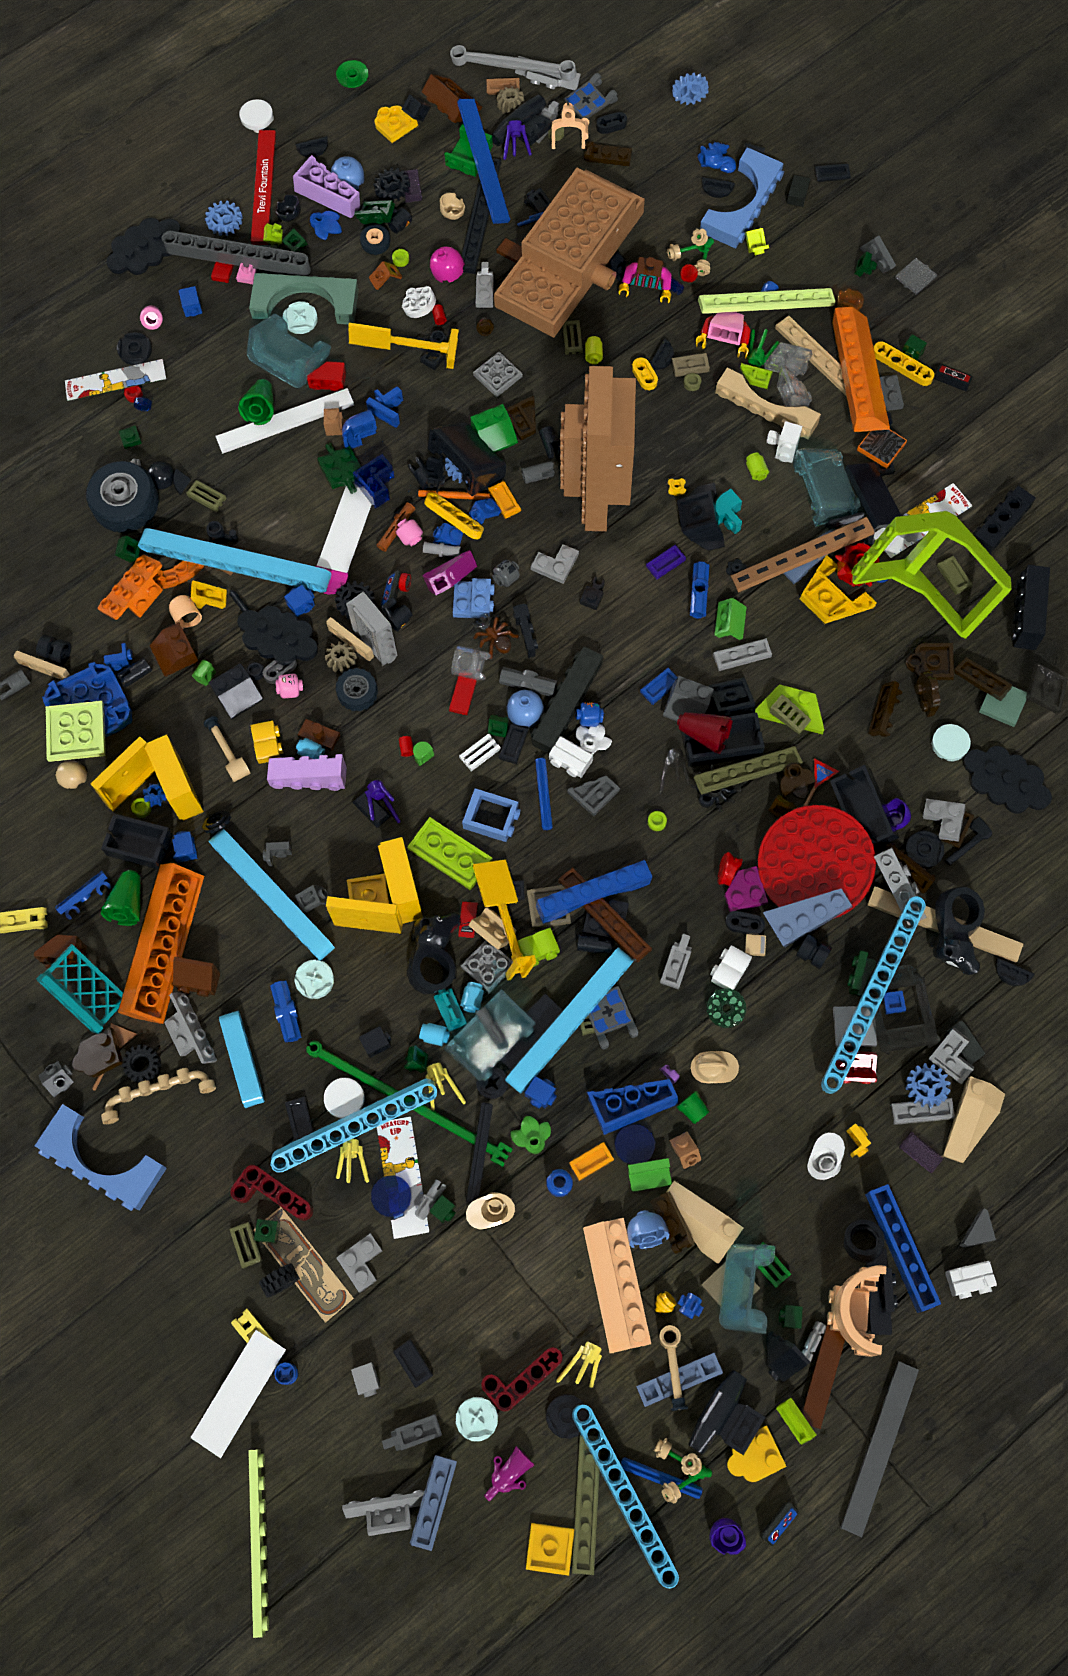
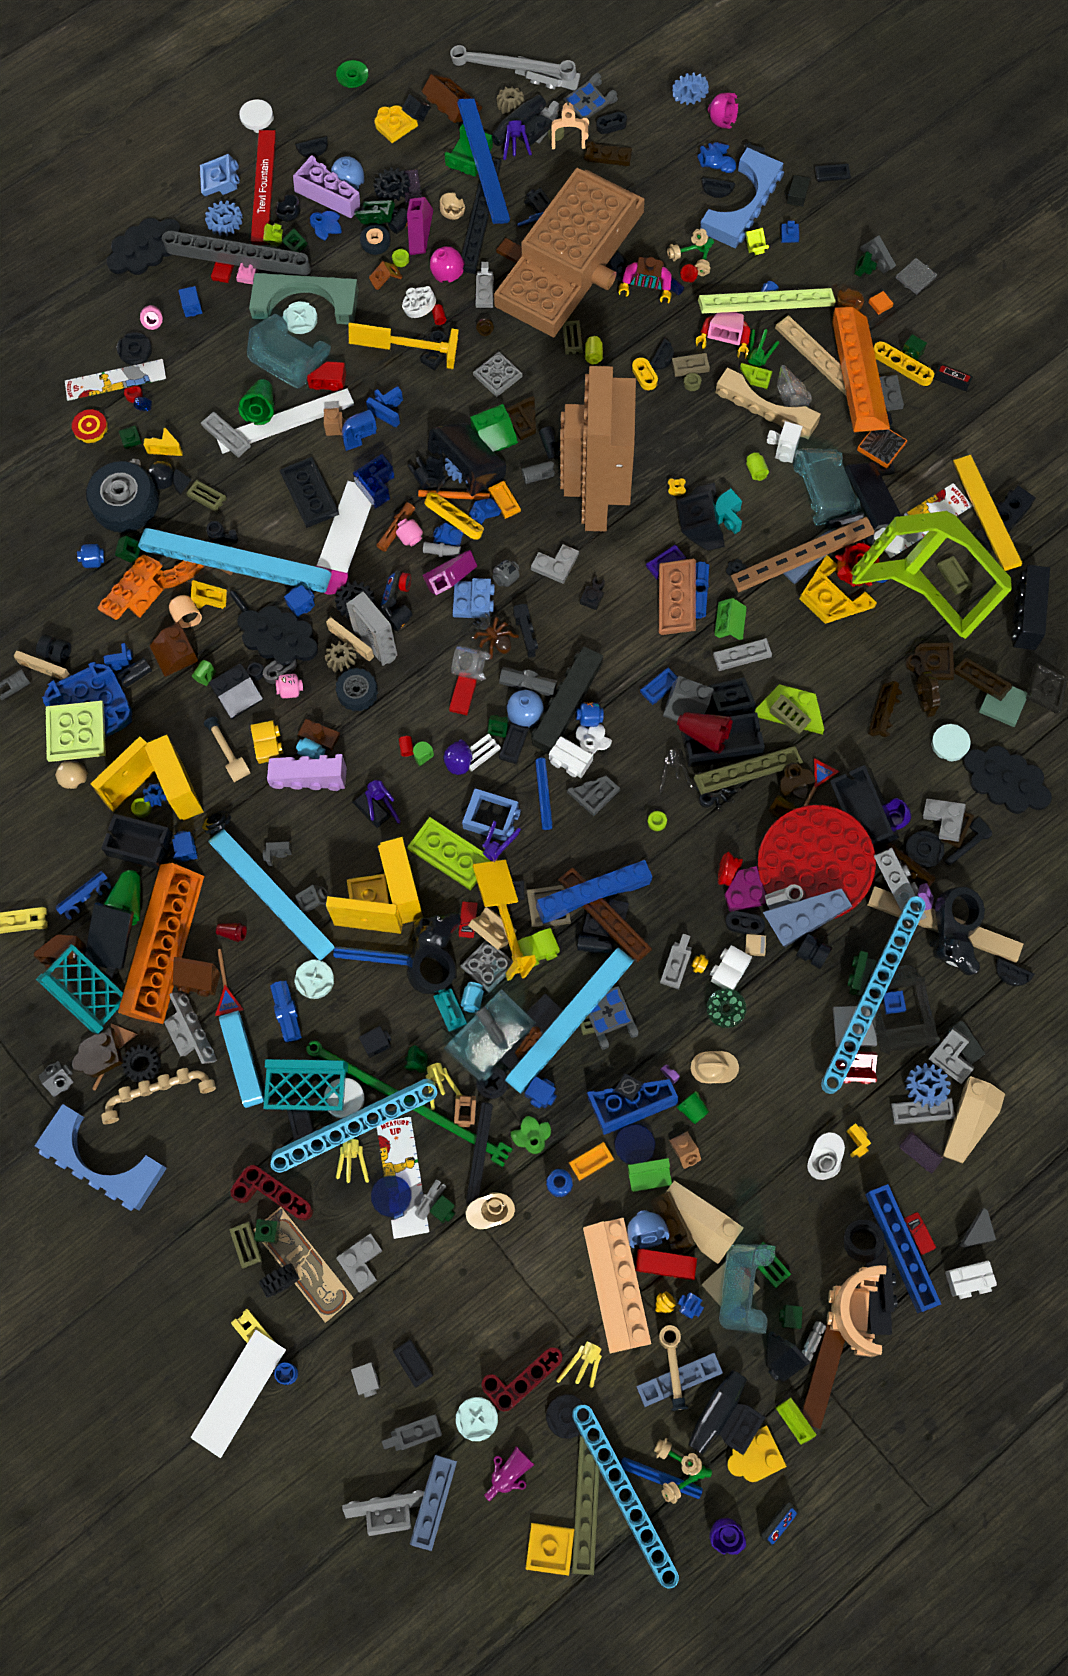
(89, 426): none -> red tile
(91, 555): none -> blue head
(108, 938): none -> black tile
(164, 446): none -> yellow slope
(219, 175): none -> medium blue plate
(225, 434): none -> light grey tile
(227, 1001): none -> piece
(232, 931): none -> dark red cone
(258, 1551): yellowish green plate -> none
(305, 1067): none -> teal fence
(309, 492): none -> black tile
(339, 467): dark green plate -> none
(371, 955): none -> blue axle
(419, 222): none -> magenta slope
(434, 1034): medium azure brick -> none
(458, 757): none -> dark purple hair
(465, 1120): none -> medium nougat window
(493, 849): none -> dark purple plant
(495, 85): medium nougat tile -> none
(528, 1042): none -> reddish brown axle
(628, 1087): none -> black tile
(666, 1264): none -> red beam
(677, 596): none -> nougat tile
(699, 964): none -> yellow plate
(723, 110): none -> dark pink cylinder
(783, 897): none -> light grey piece
(790, 232): none -> blue tile
(791, 356): clear plate -> none
(879, 1449): dark grey tile -> none
(880, 302): none -> orange tile
(920, 1233): none -> red sticker
(925, 893): none -> medium lavender tile
(987, 513): none -> yellow tile

